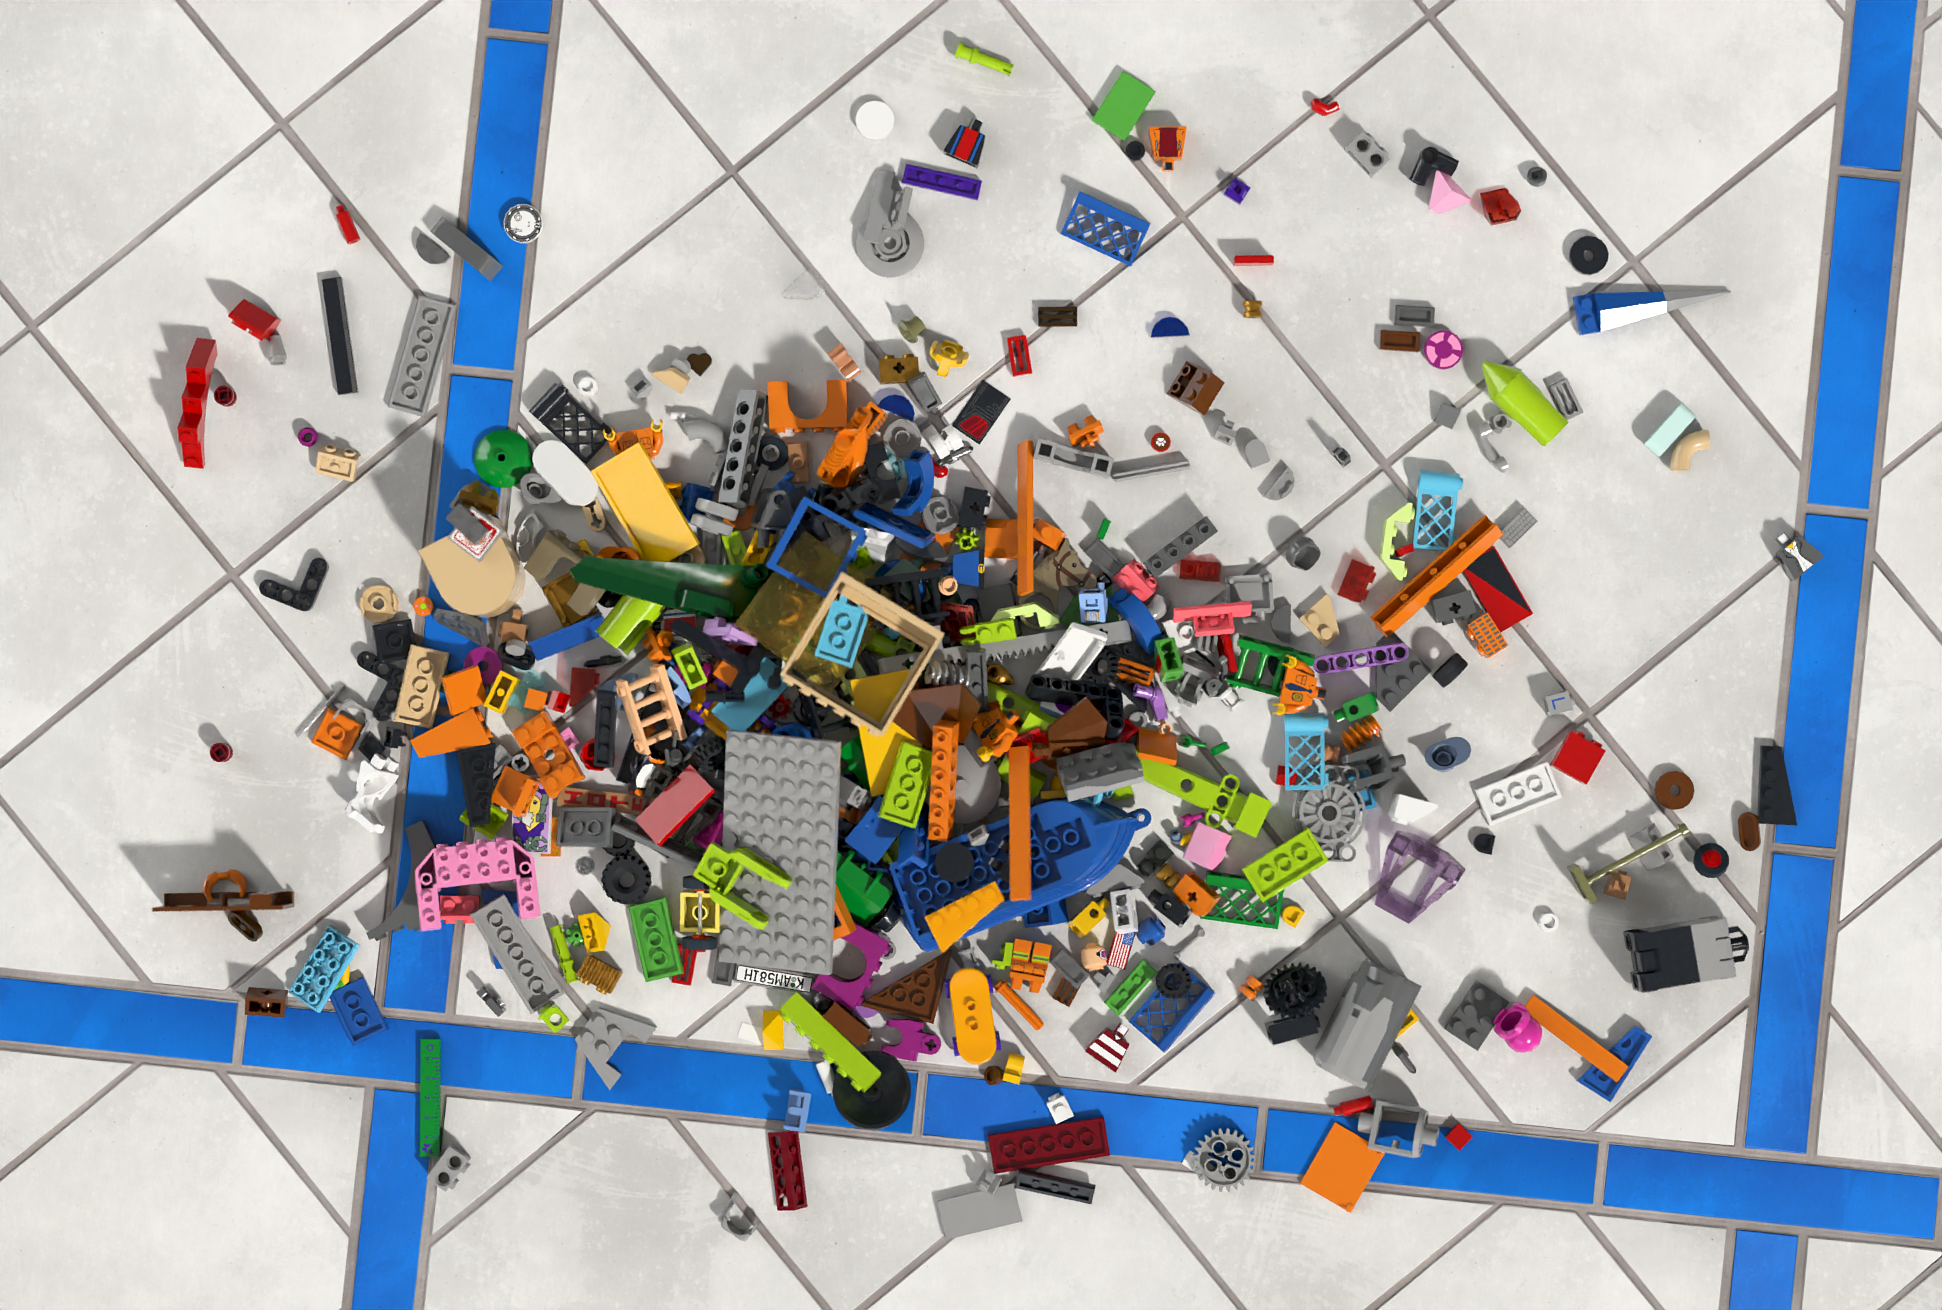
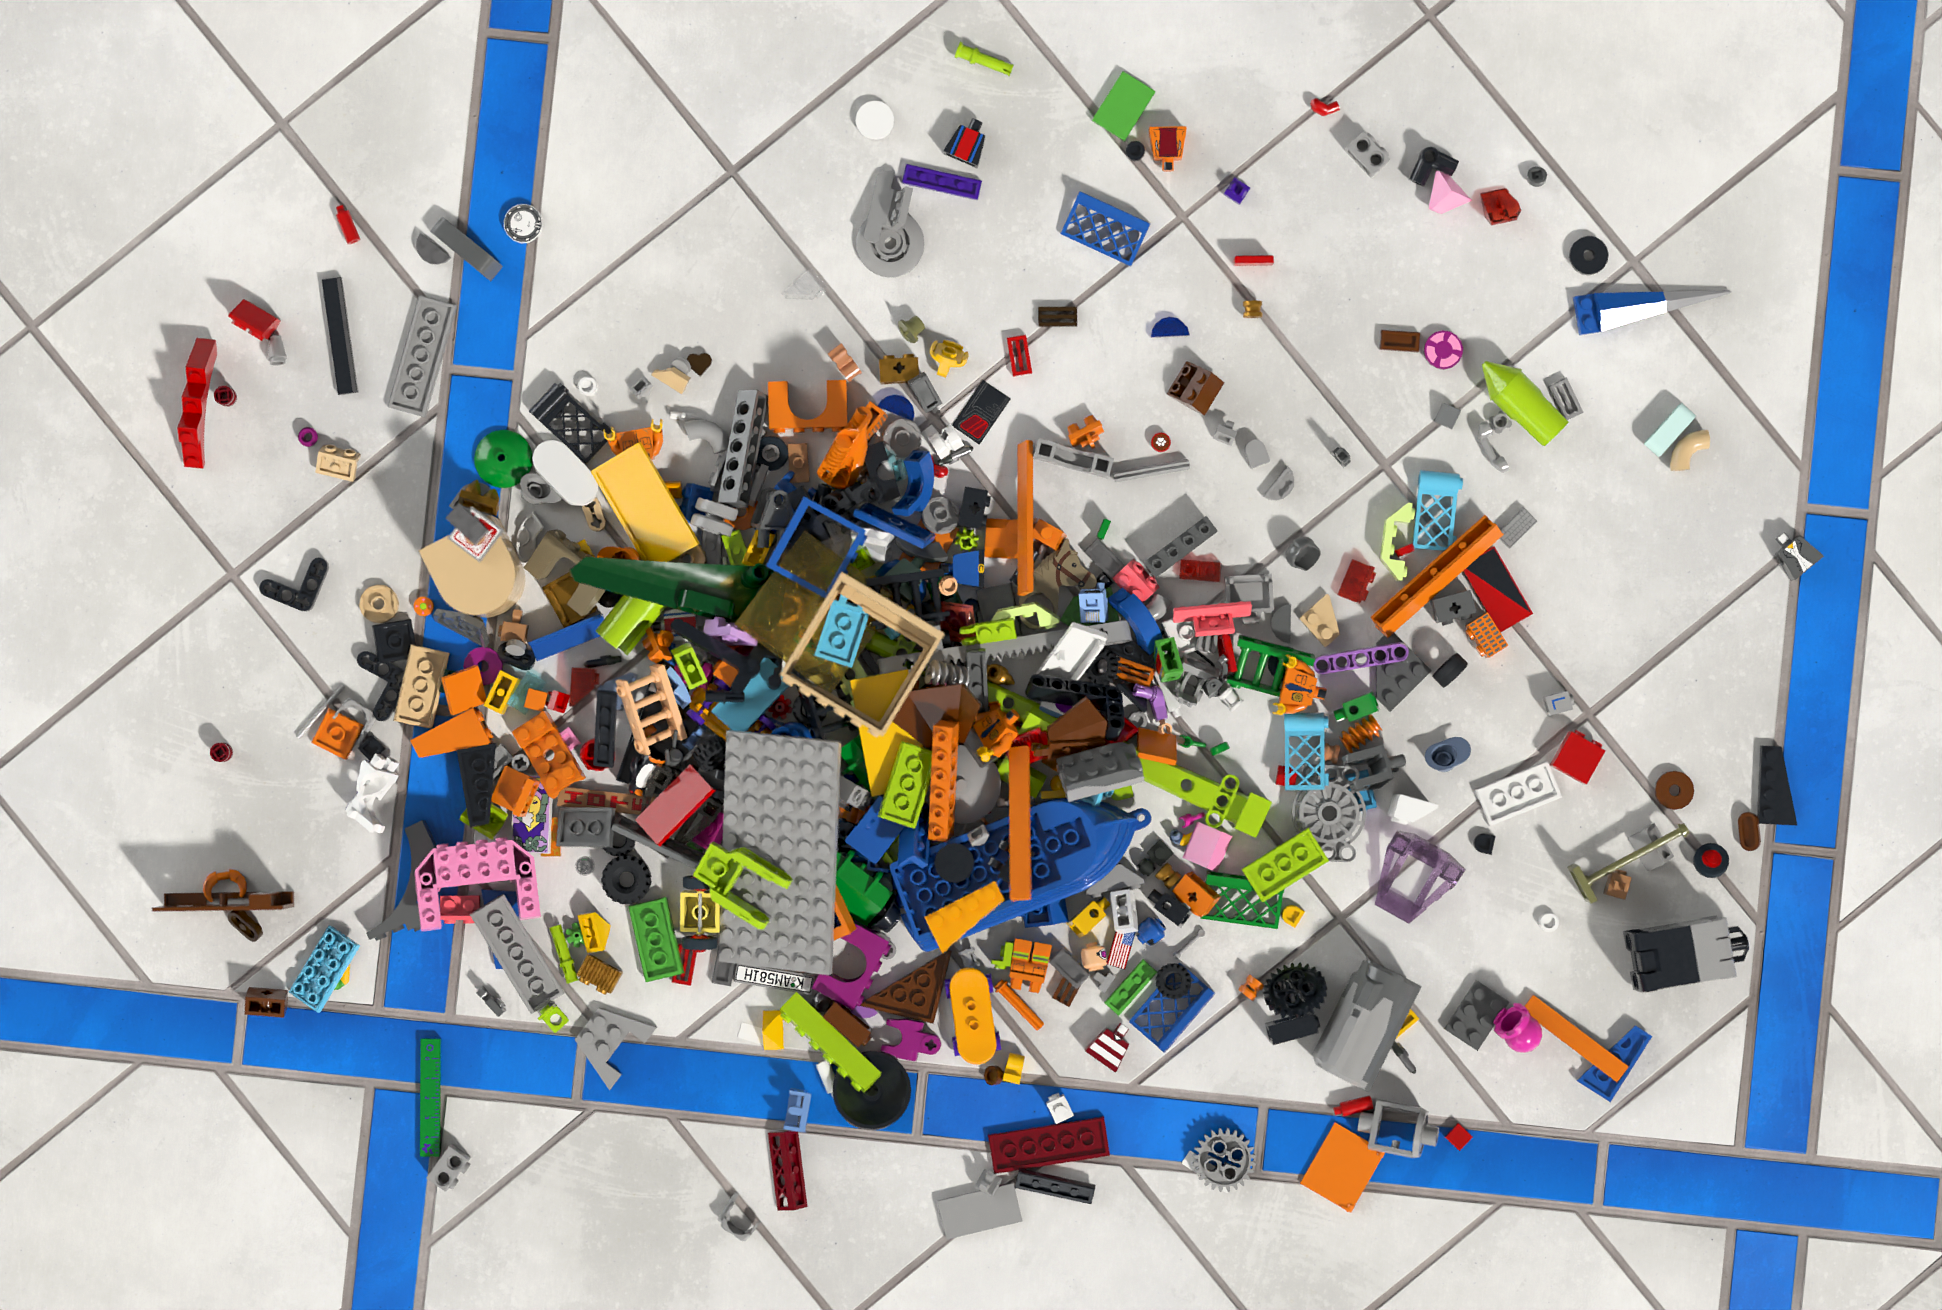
(358, 1011): blue tile -> none
(392, 737): black tile -> none
(1414, 316): dark grey tile -> none

